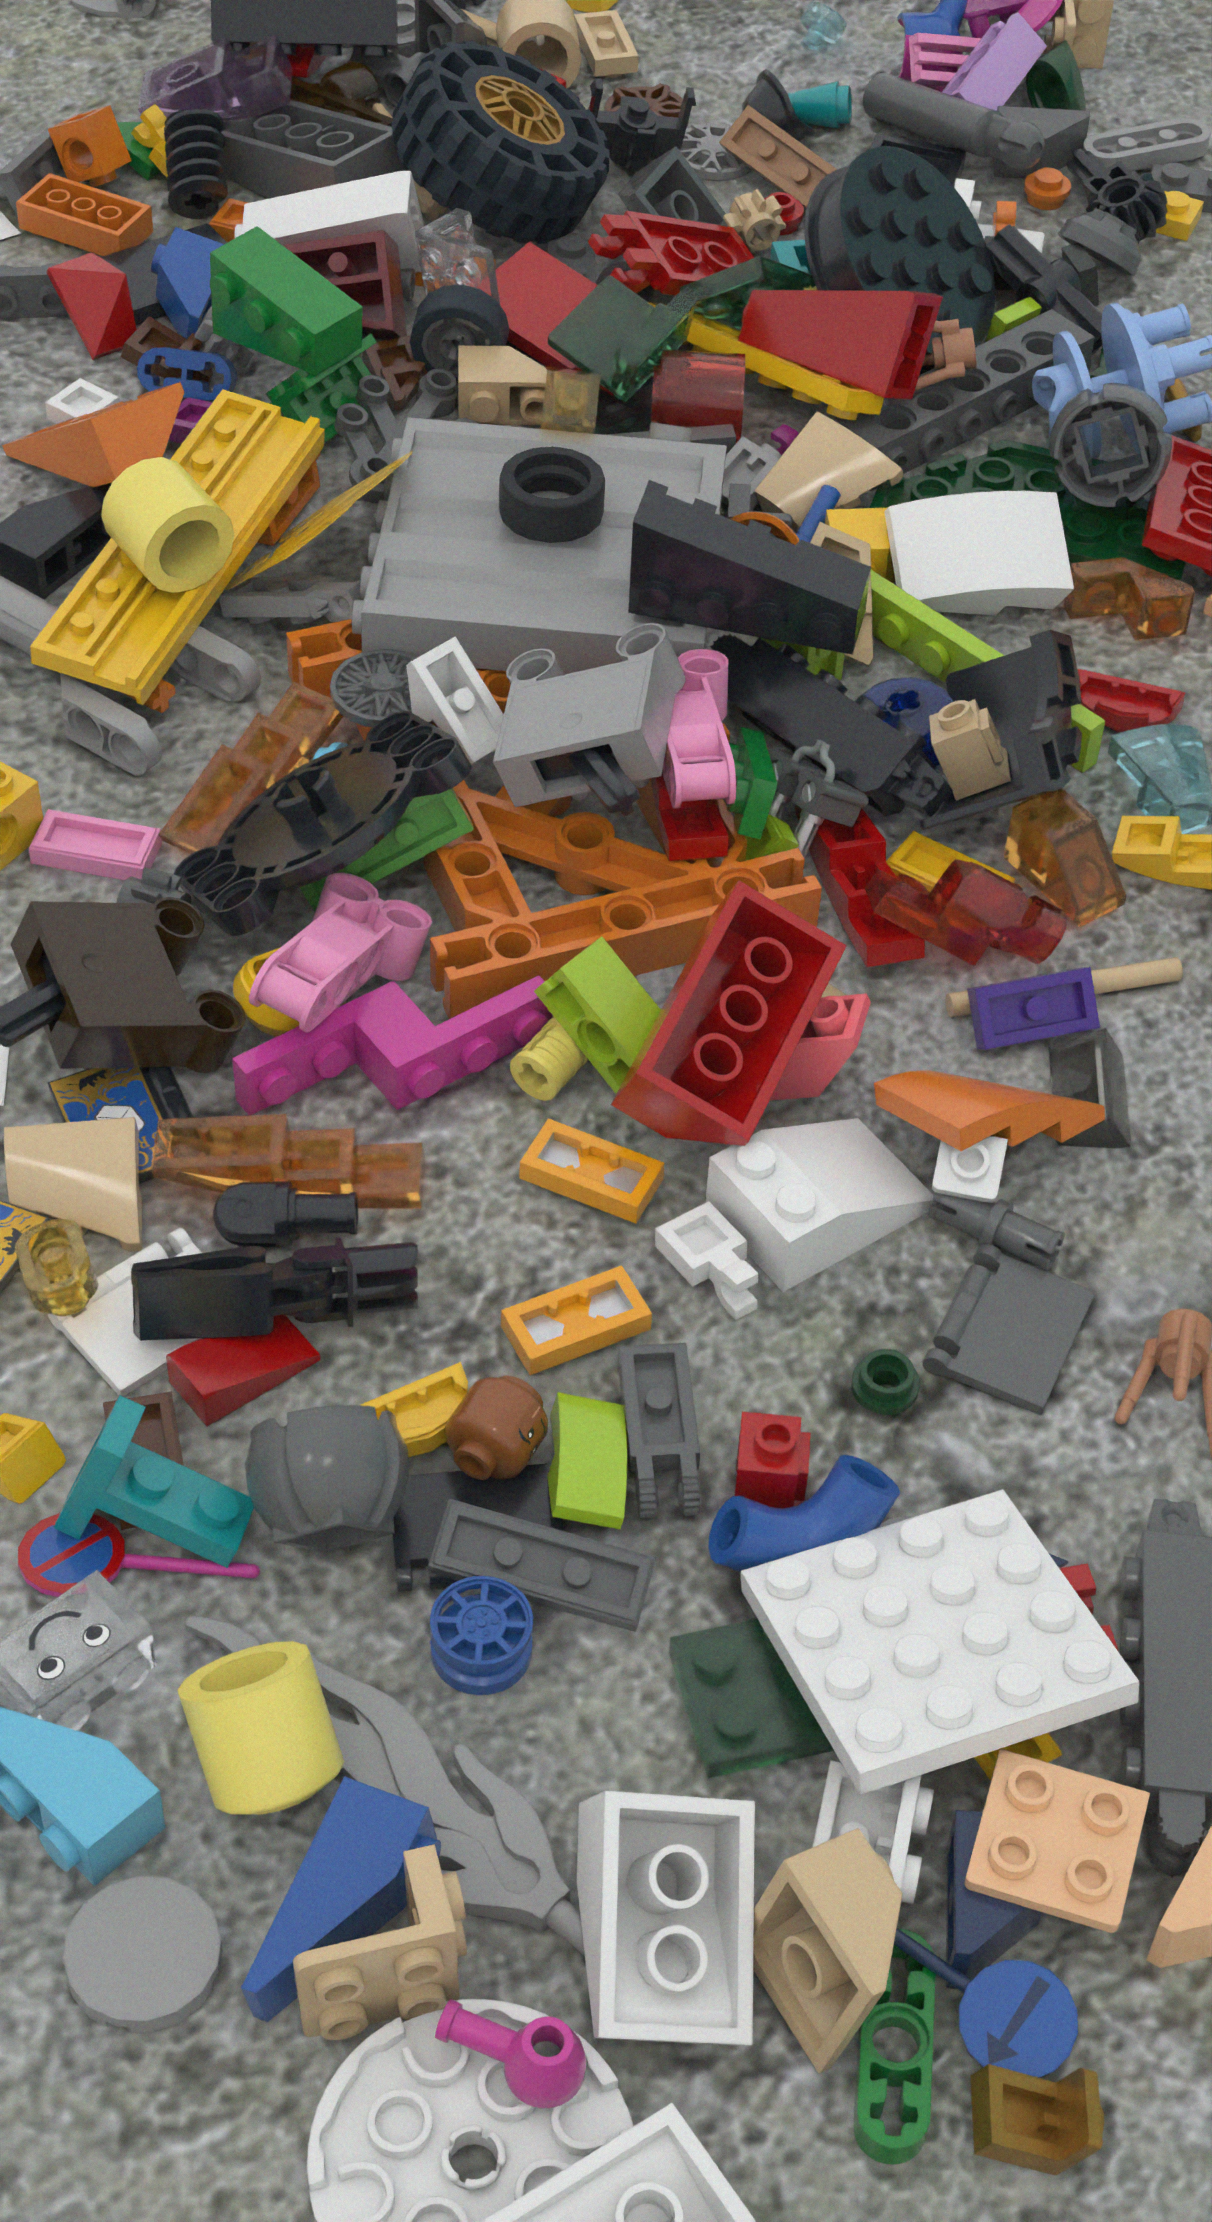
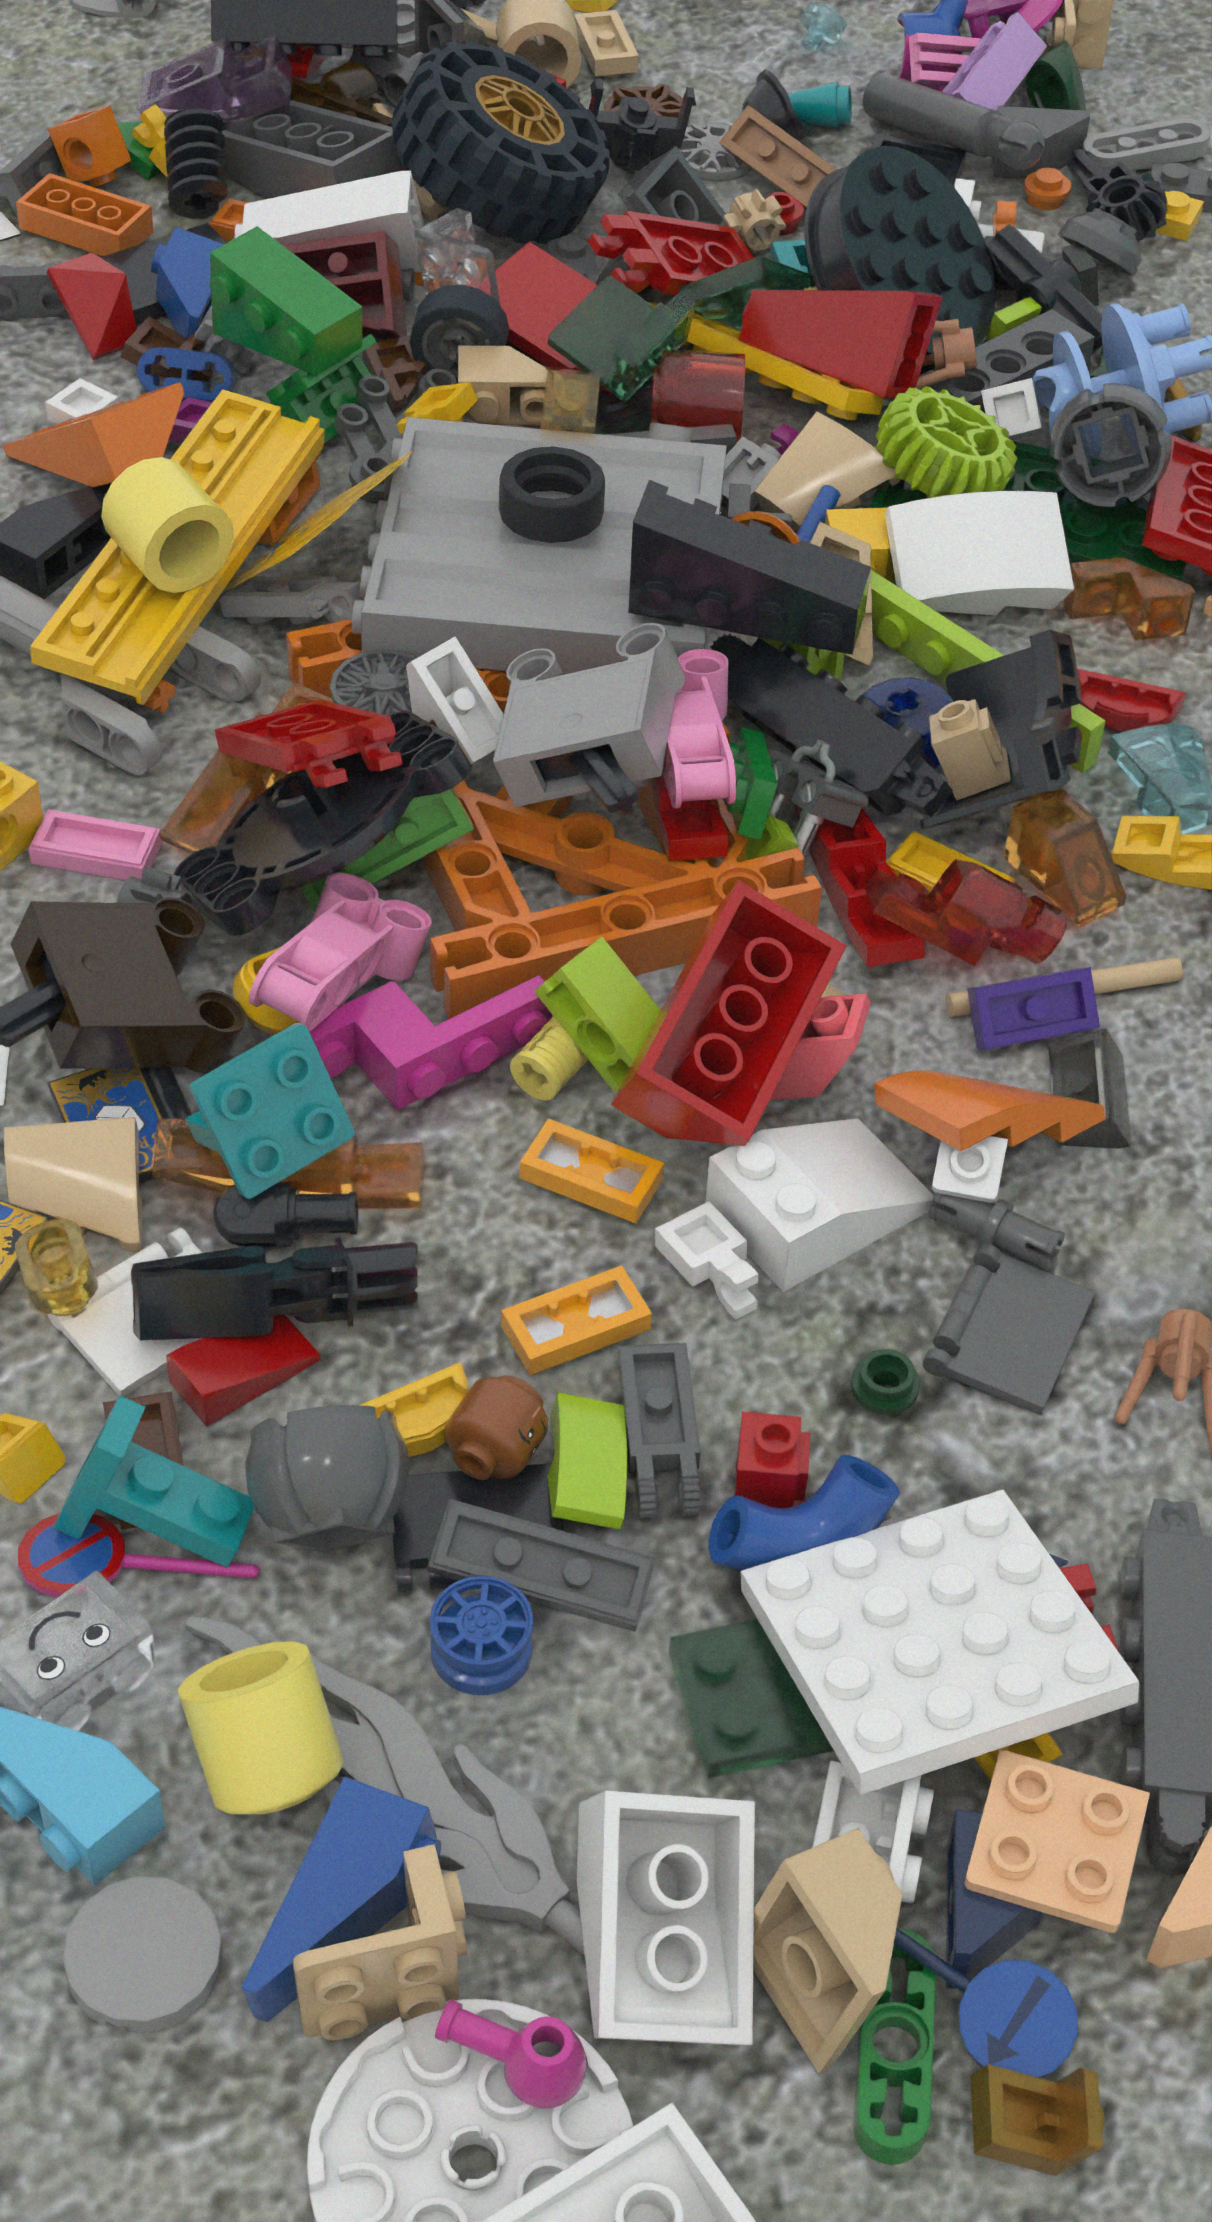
(270, 1111): none -> teal bracket
(311, 739): none -> red tile
(441, 403): none -> yellow plate
(944, 444): none -> lime gear
(1015, 408): none -> white tile

